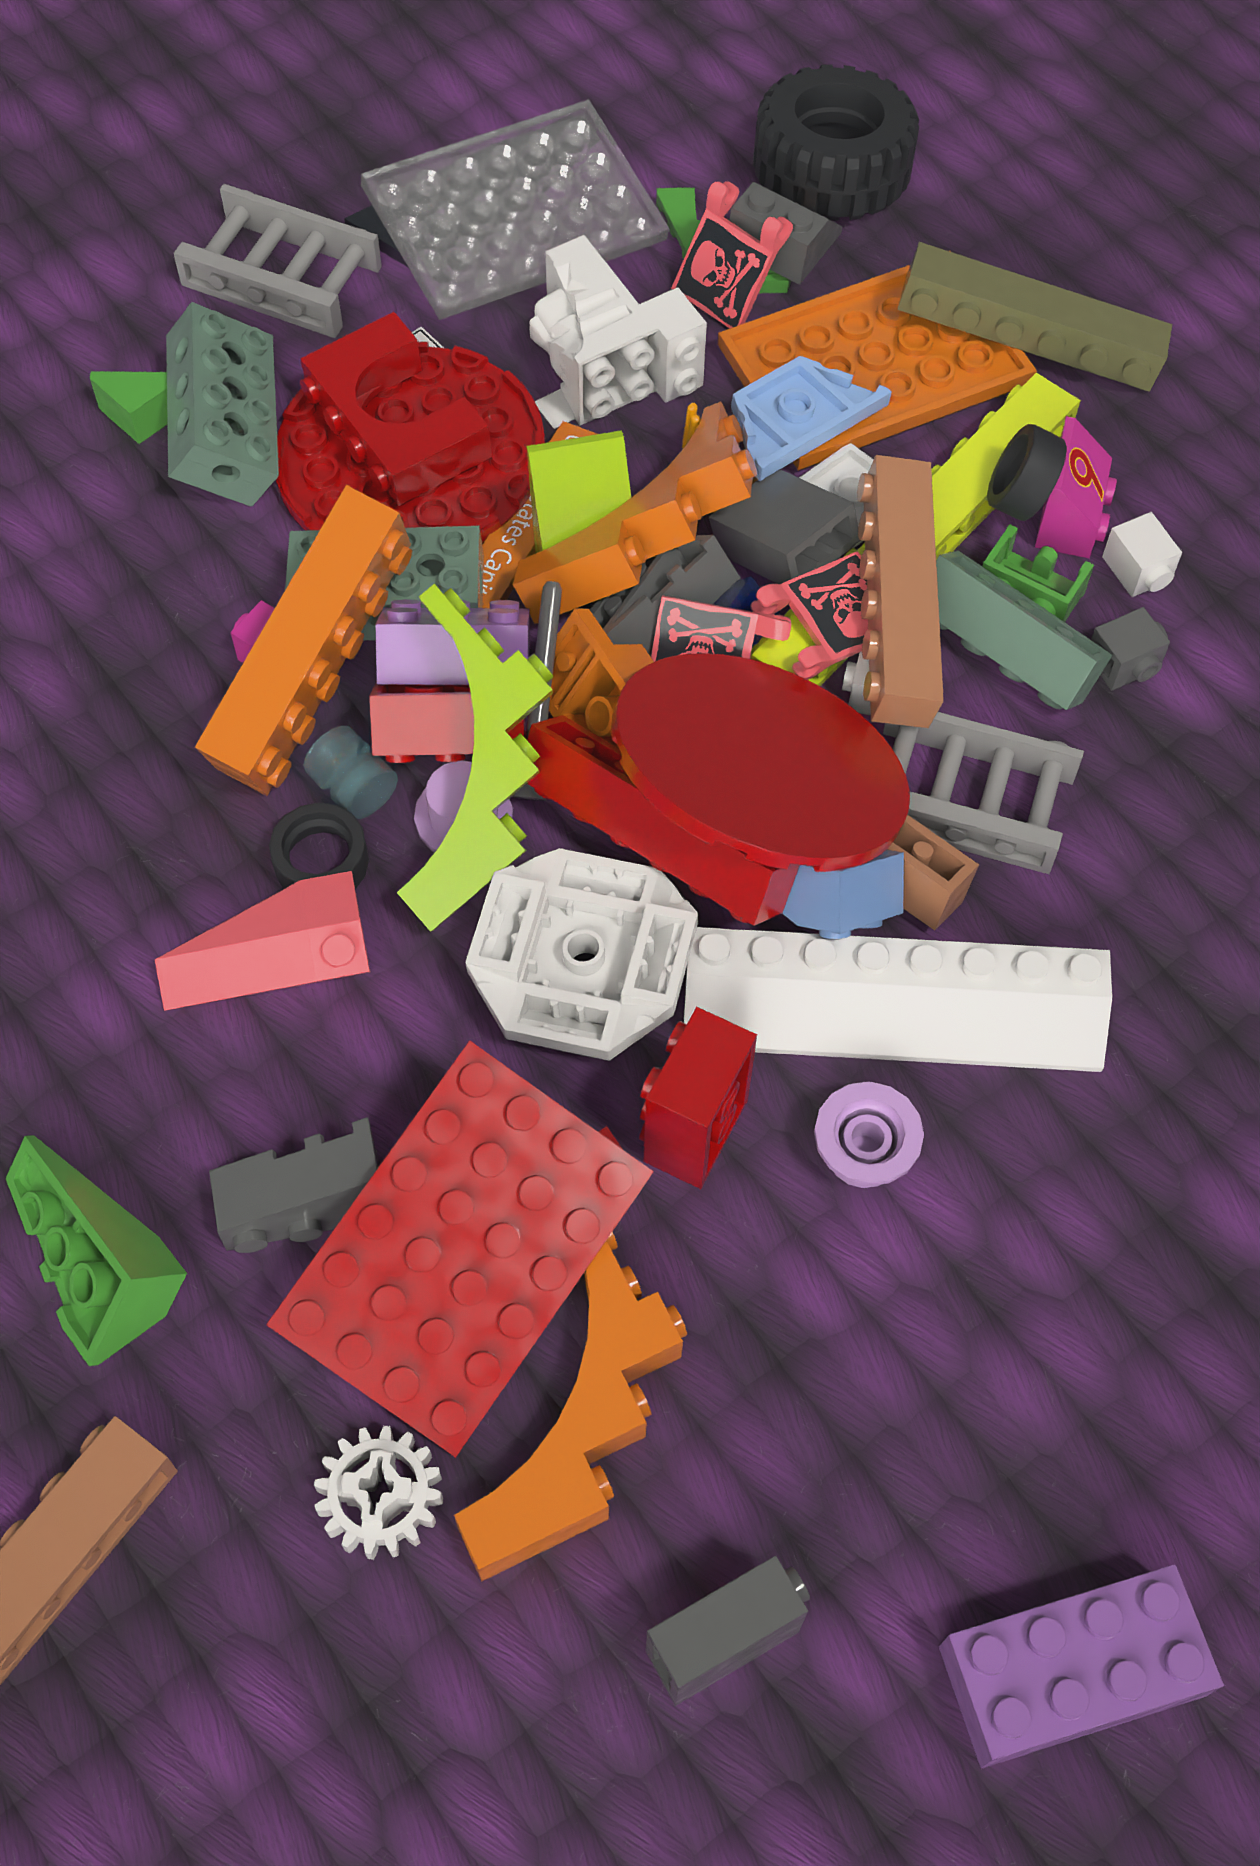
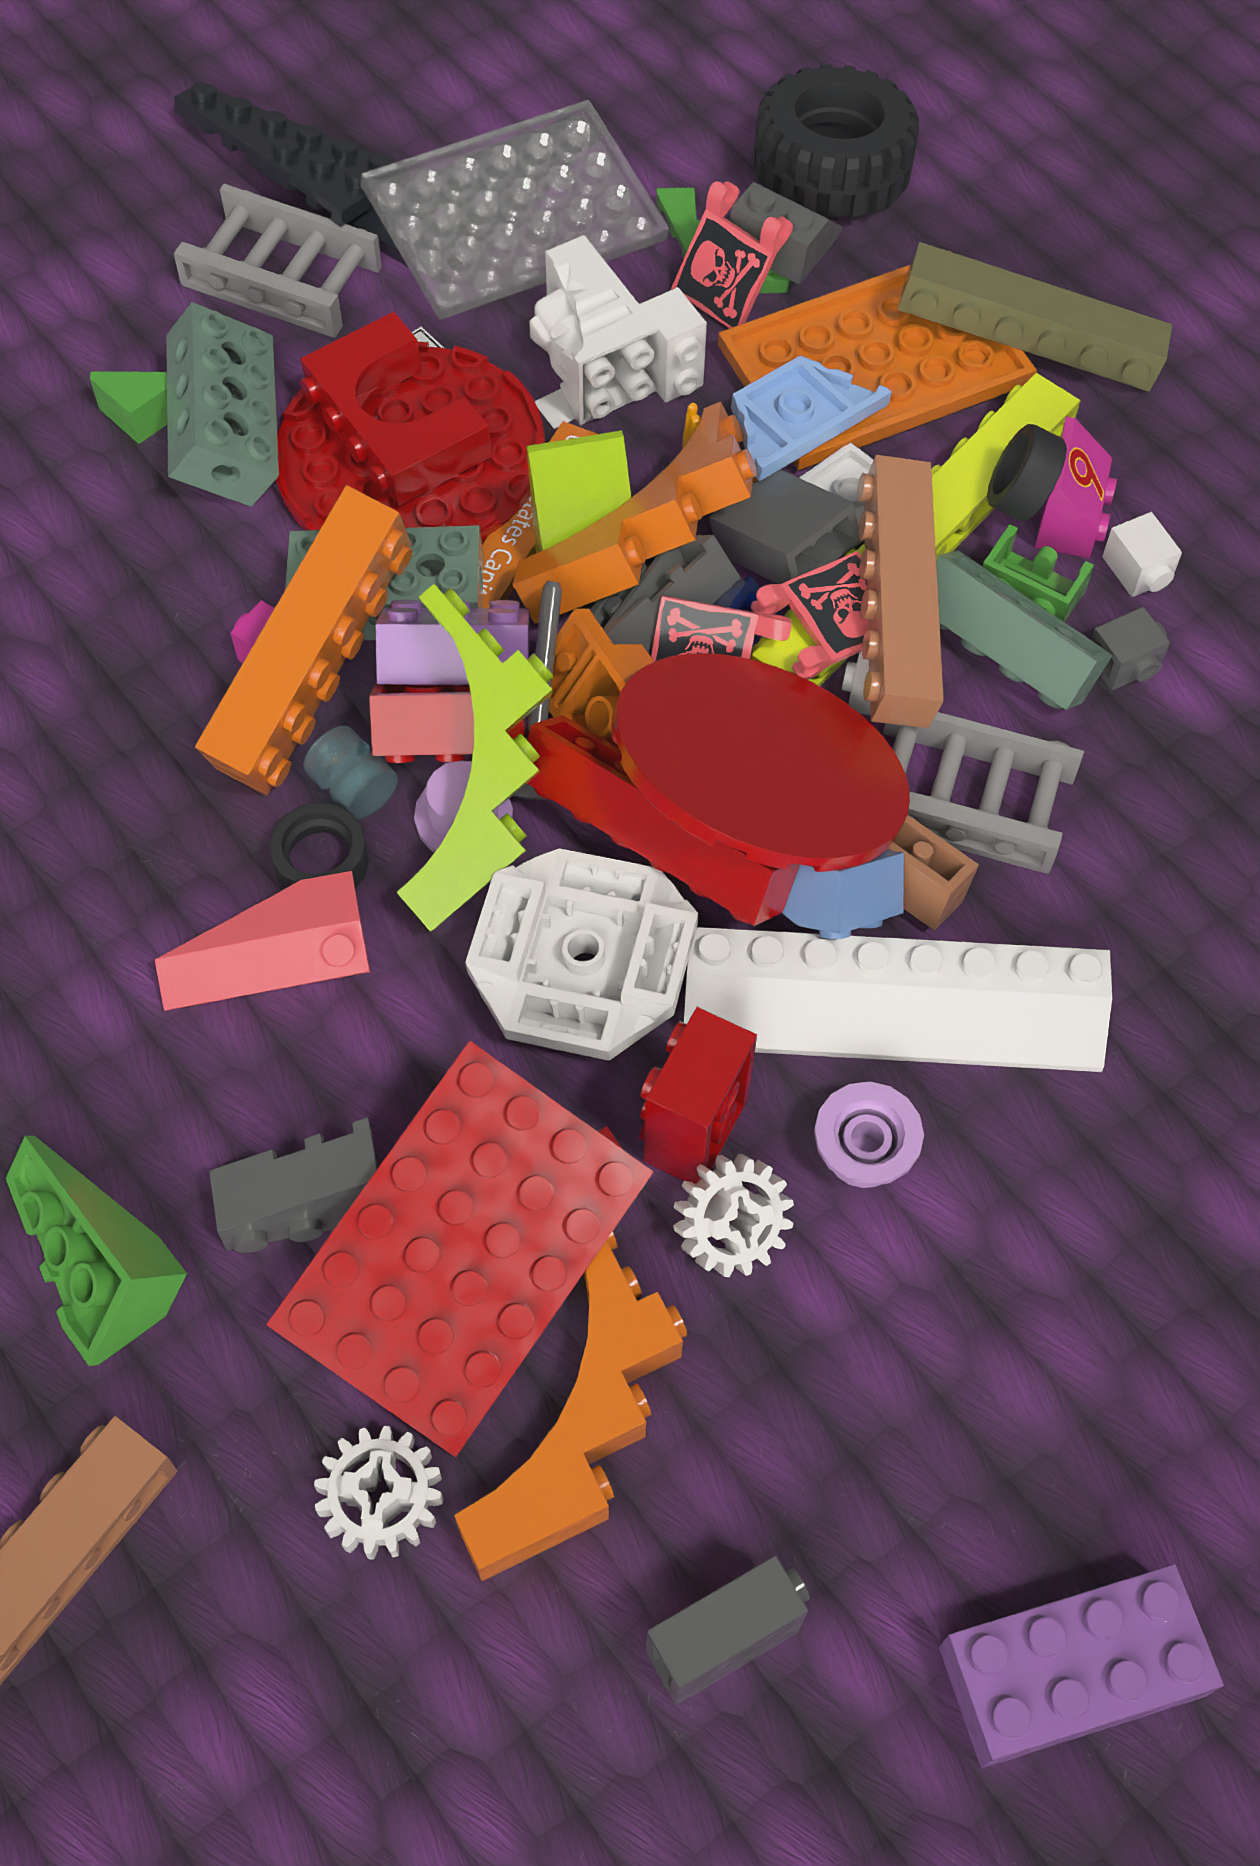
(286, 151): none -> black wing
(716, 1202): none -> white gear

